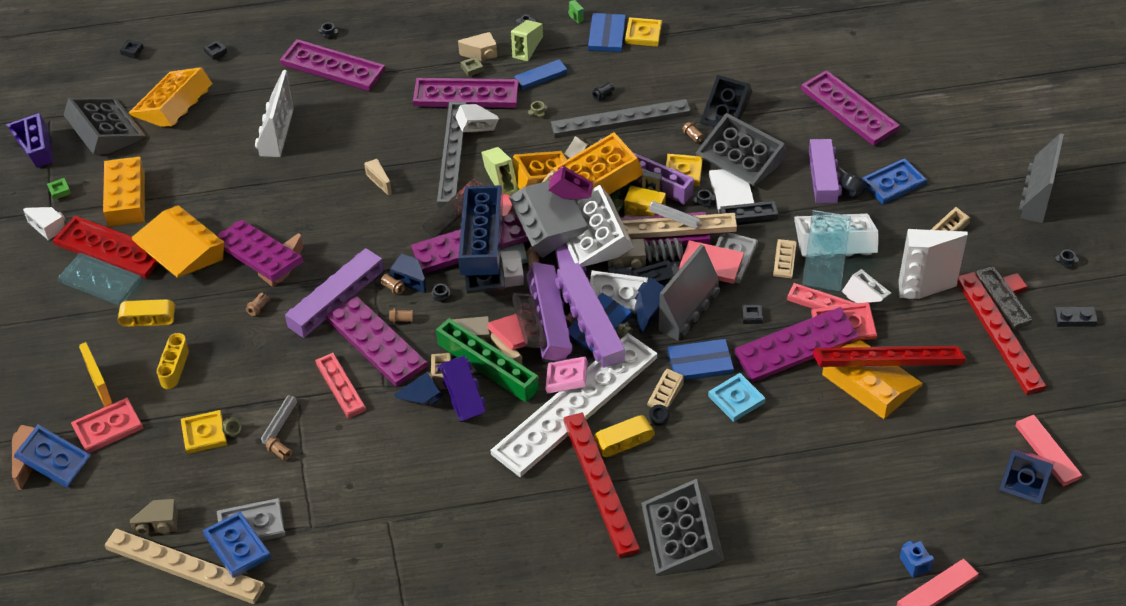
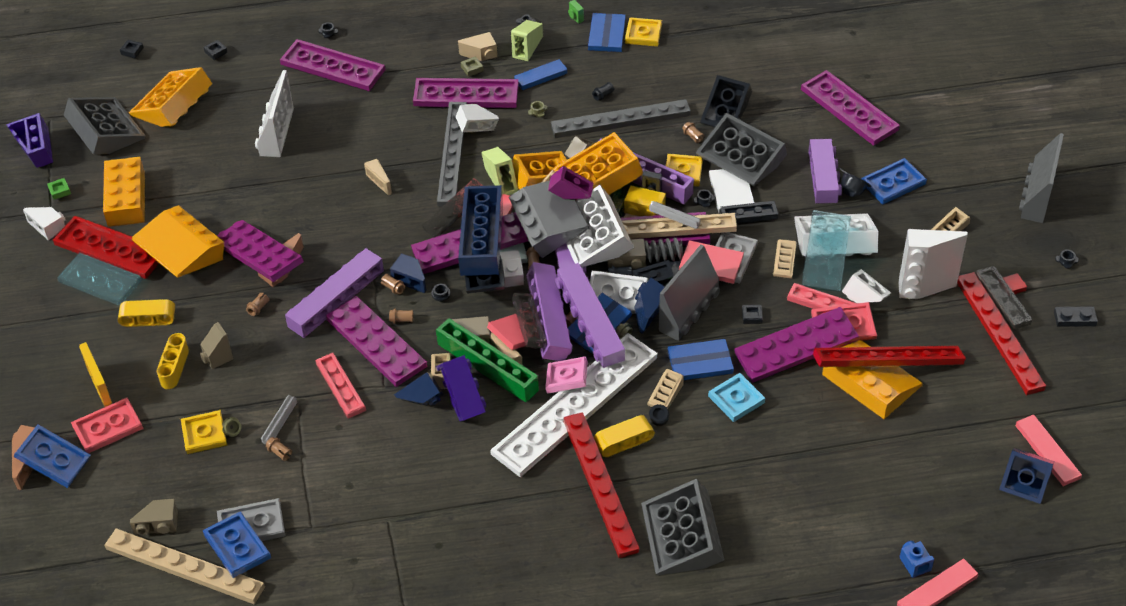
(216, 347): none -> dark tan slope

